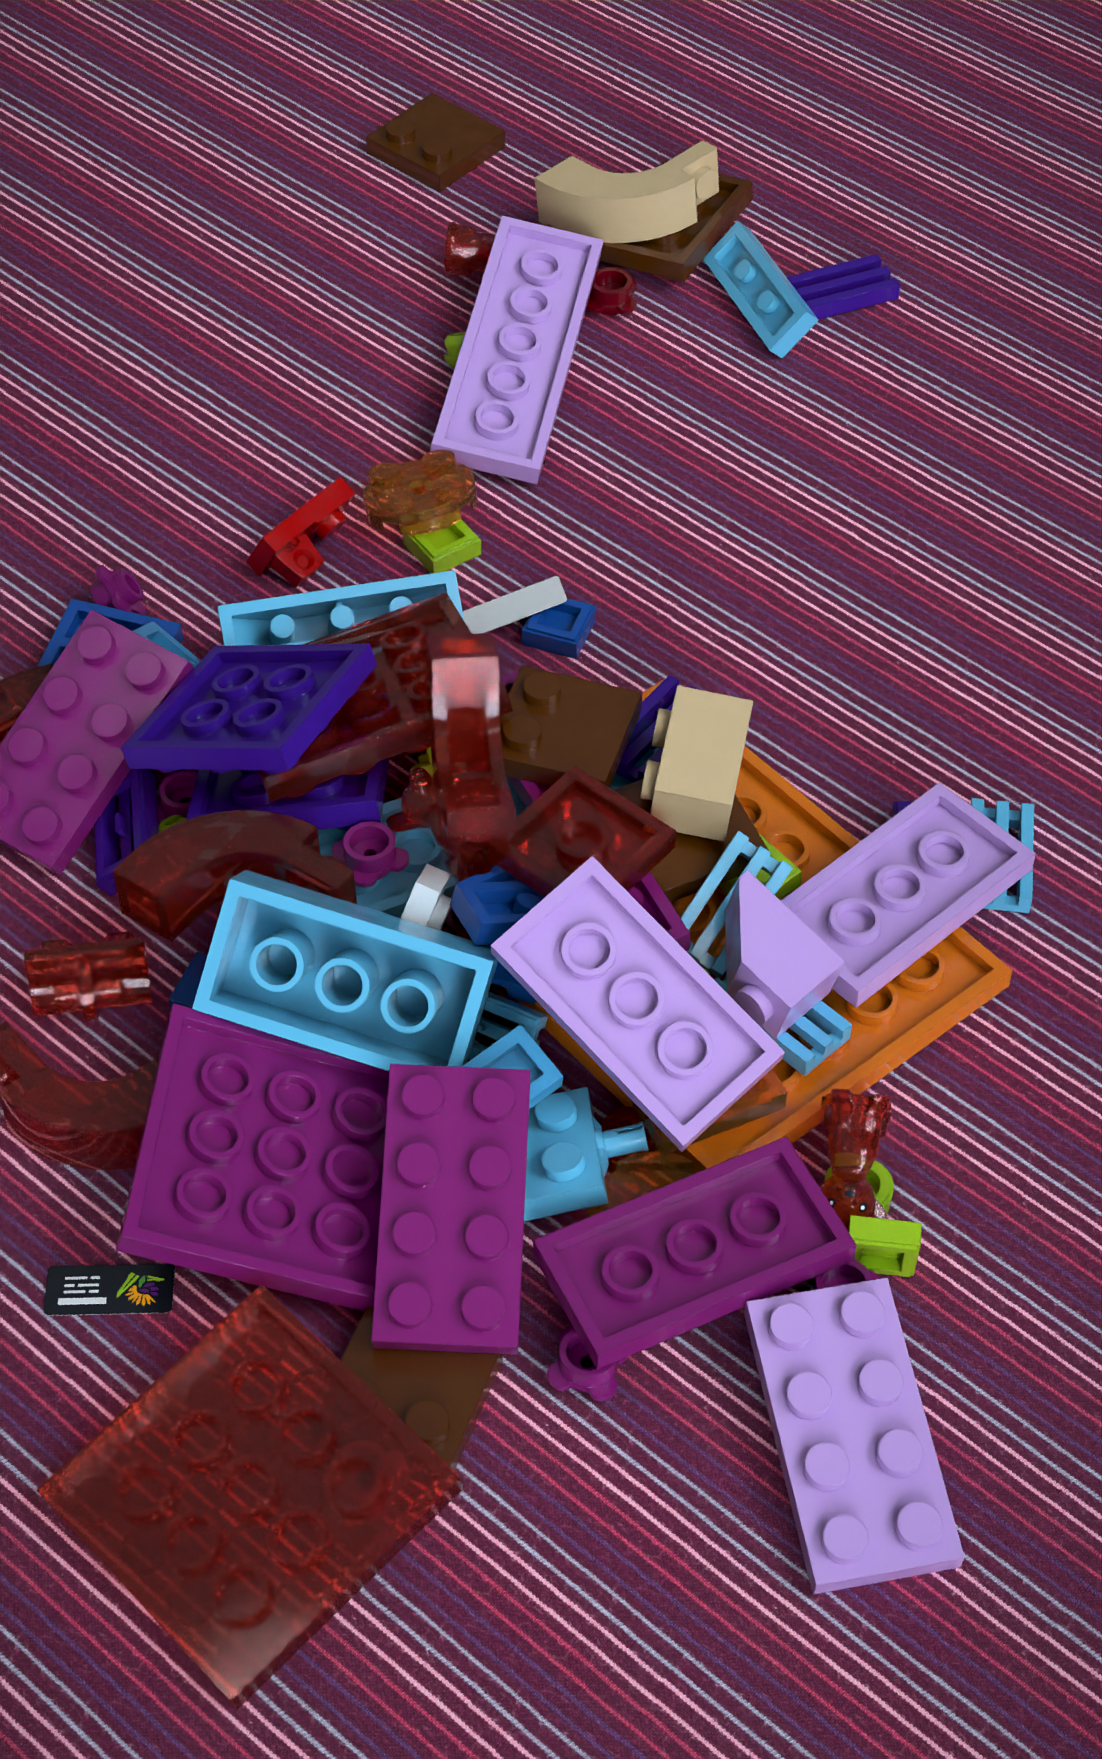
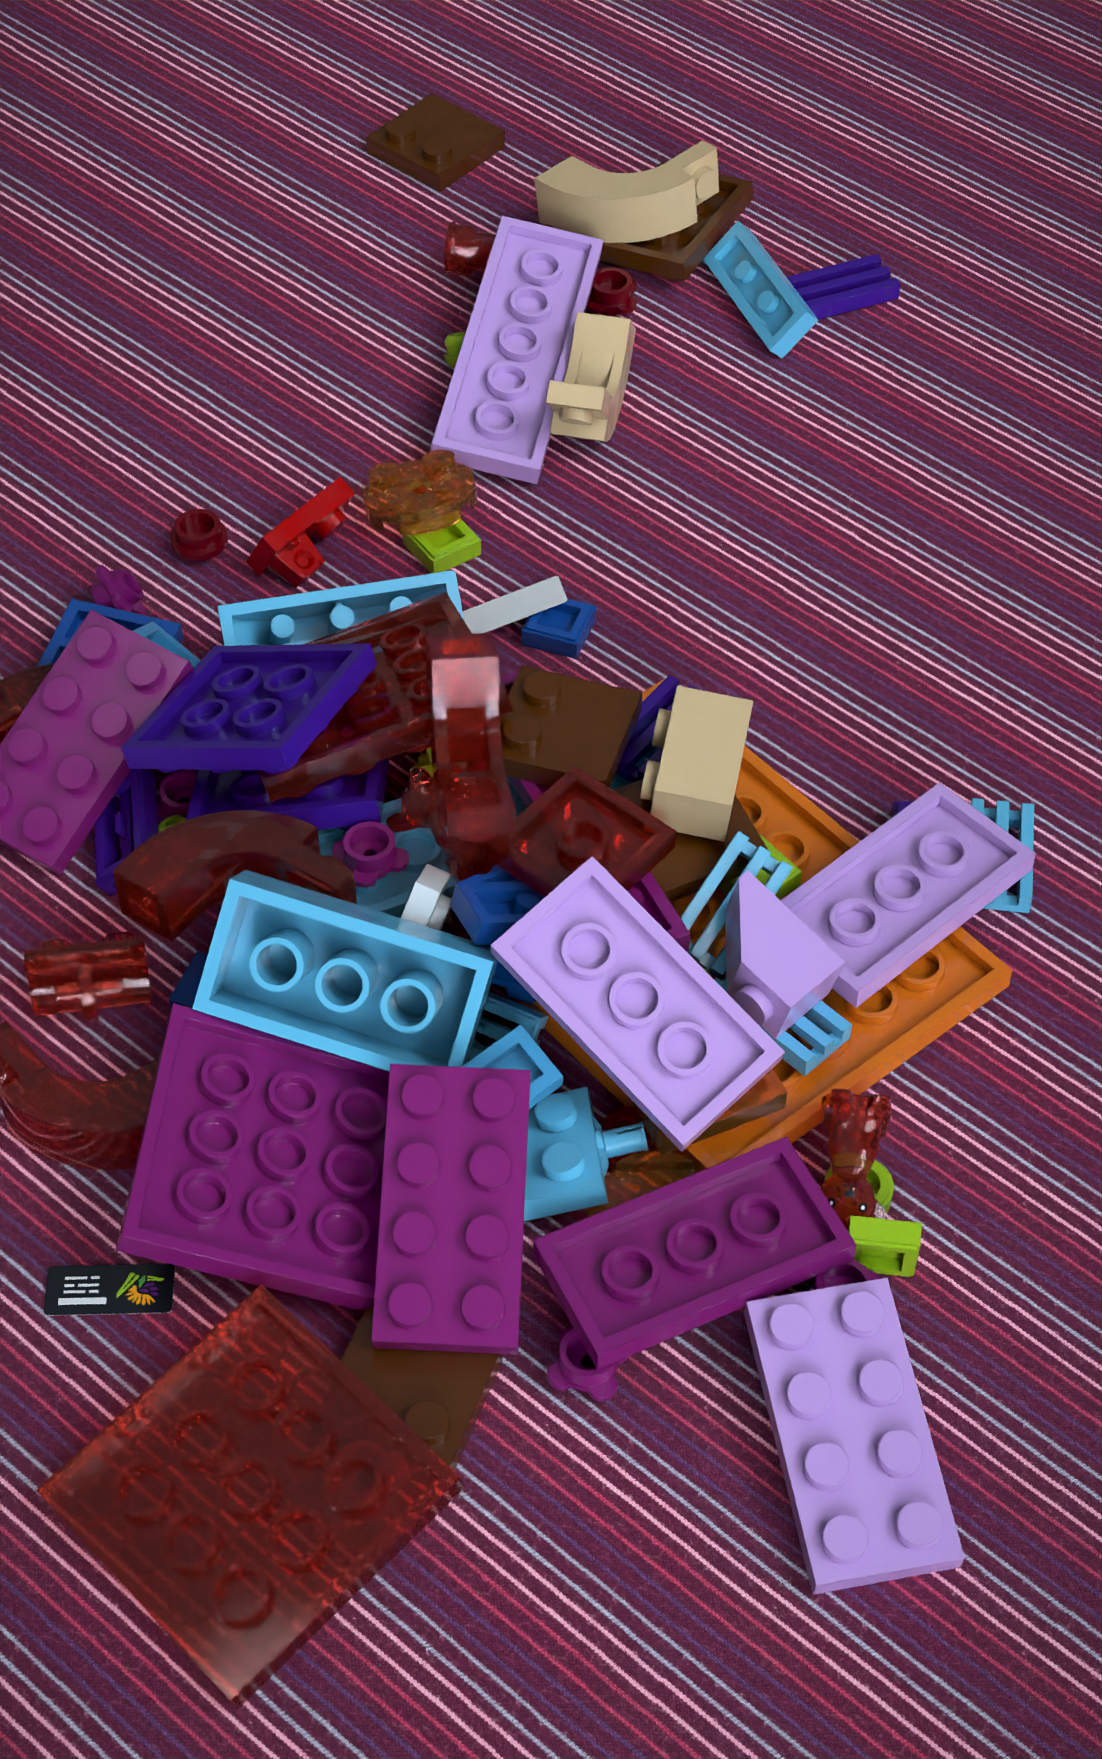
(198, 535): none -> dark red plate
(595, 378): none -> tan arch

